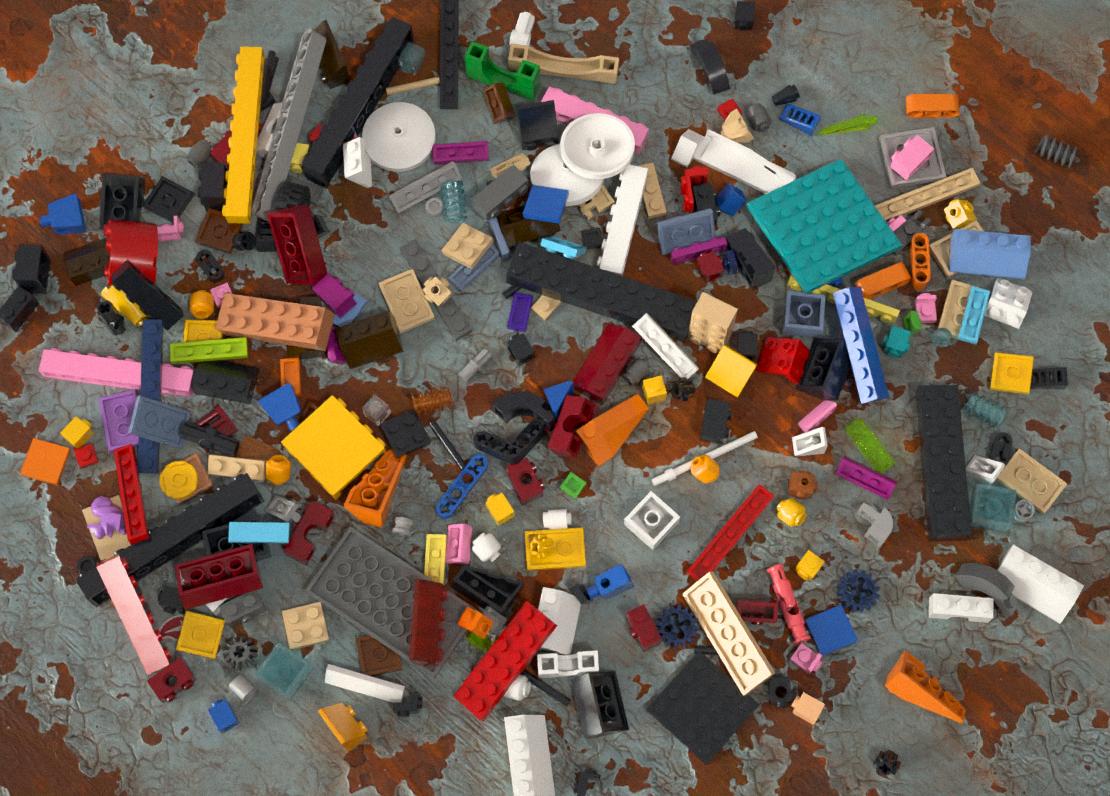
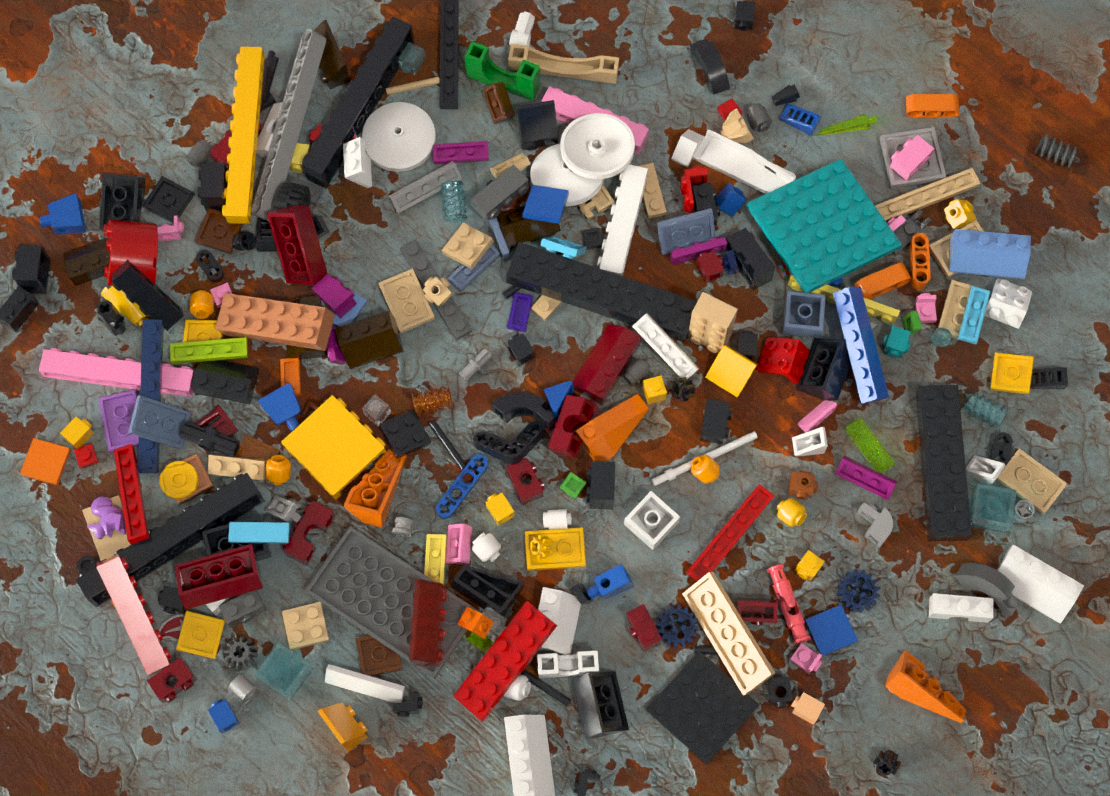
(434, 207): light grey tile -> none
(602, 487): none -> black brick

